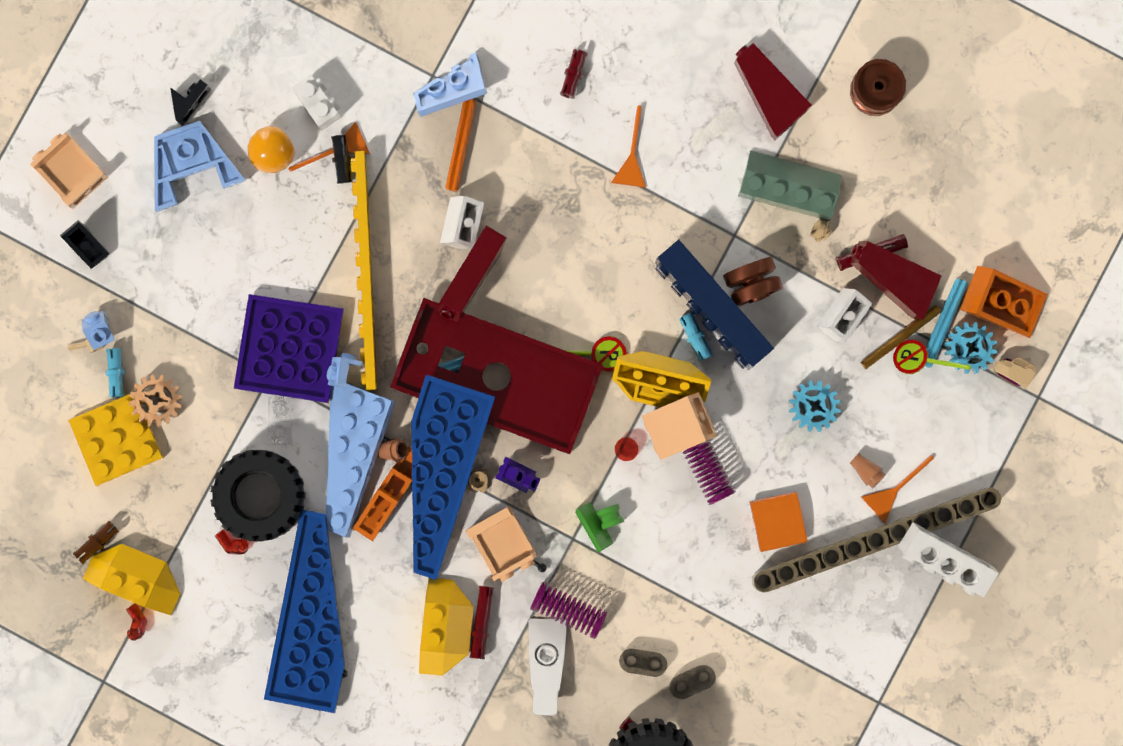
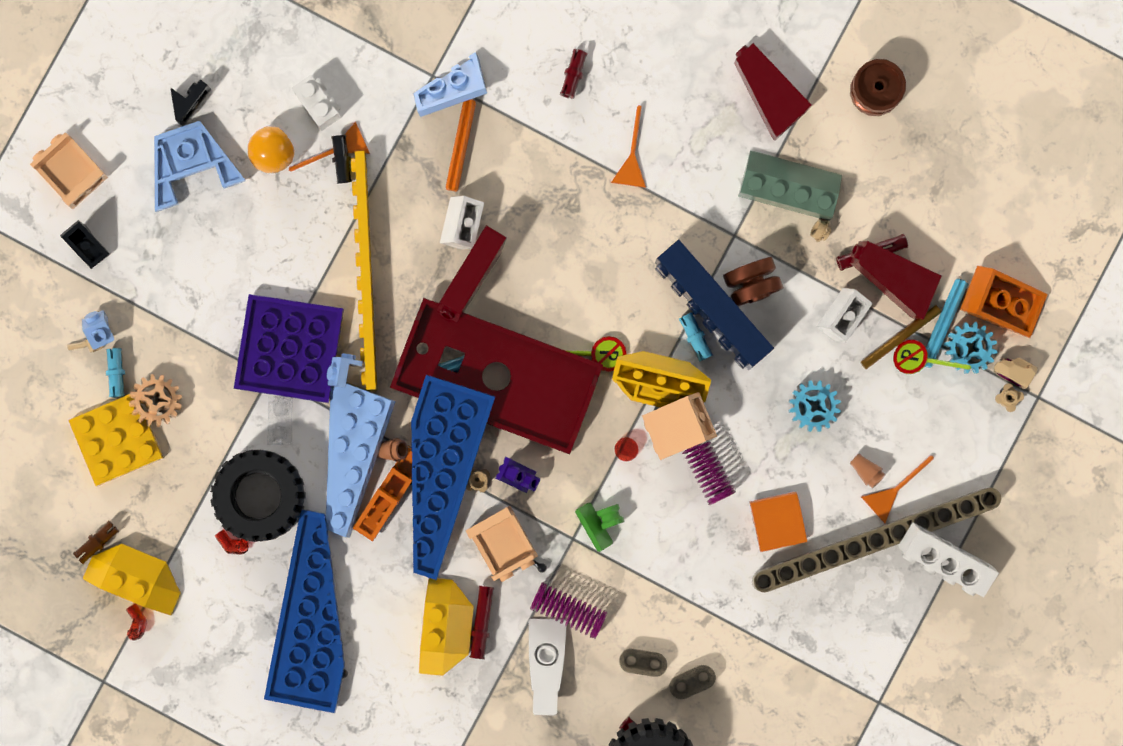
(1003, 400): none -> tan plate

